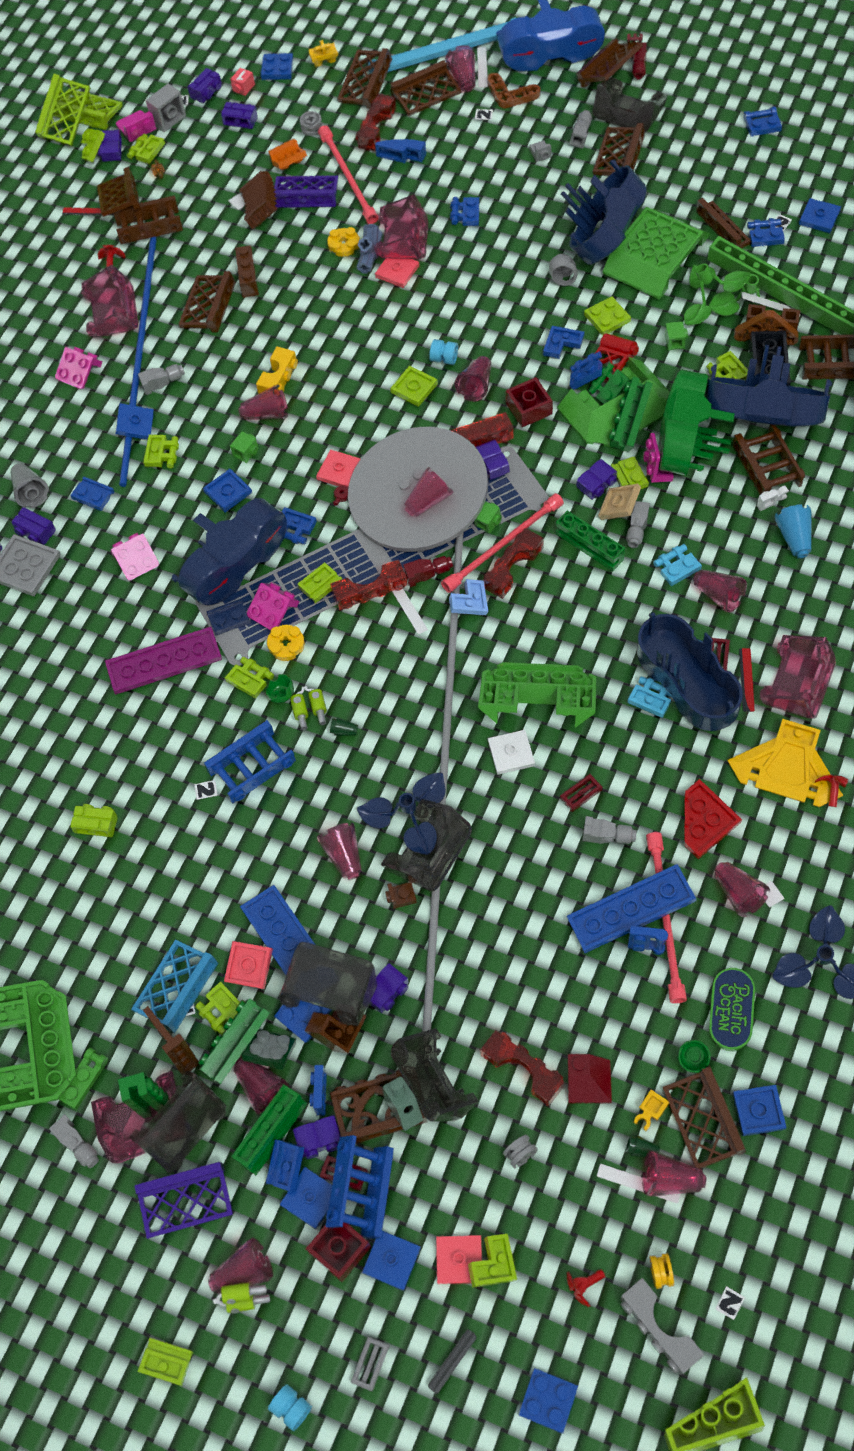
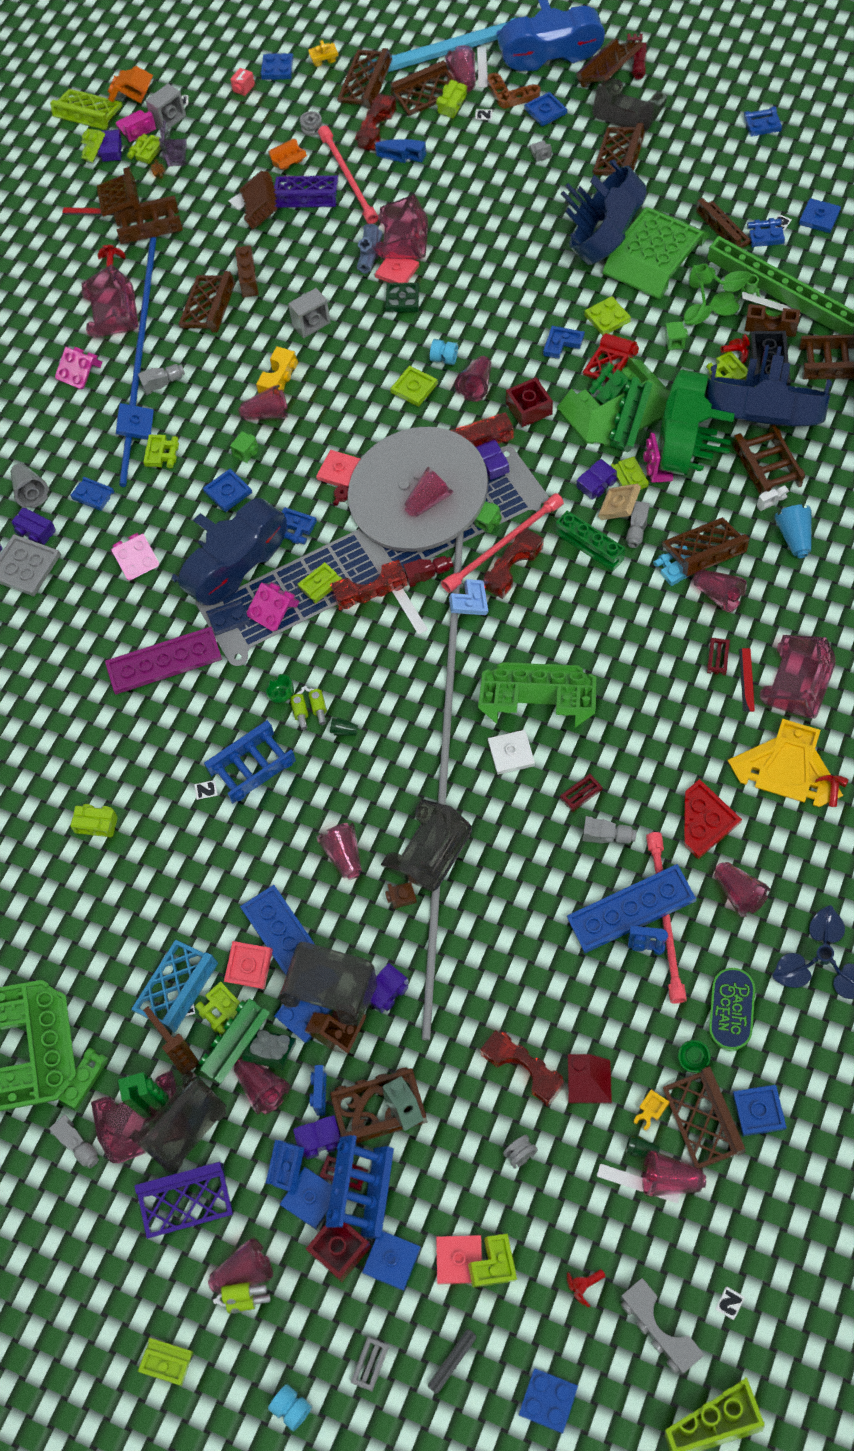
(50, 105): lime fence -> none
(131, 83): none -> orange piece
(173, 150): none -> clear purple bracket
(204, 86): dark purple brick -> none
(239, 115): dark purple brick -> none
(245, 680): lime plate -> none
(271, 1125): green brick -> none
(282, 633): yellow plate -> none
(309, 313): none -> light grey brick
(343, 234): yellow plate -> none
(402, 297): none -> dark green piece
(421, 837): dark blue plant -> none
(425, 1077): clear smoke windscreen -> none
(452, 98): none -> lime brick
(470, 210): blue plate -> none
(545, 109): none -> blue plate
(561, 267): light grey helmet -> none
(580, 129): light grey piece -> none
(586, 370): blue plate -> none
(648, 700): medium azure plate -> none
(659, 1273): yellow wheel -> none
(689, 672): dark blue piece -> none
(713, 554): none -> reddish brown fence
(738, 345): none -> red plant
(766, 320): dark orange beam -> none
(774, 895): white sticker -> none

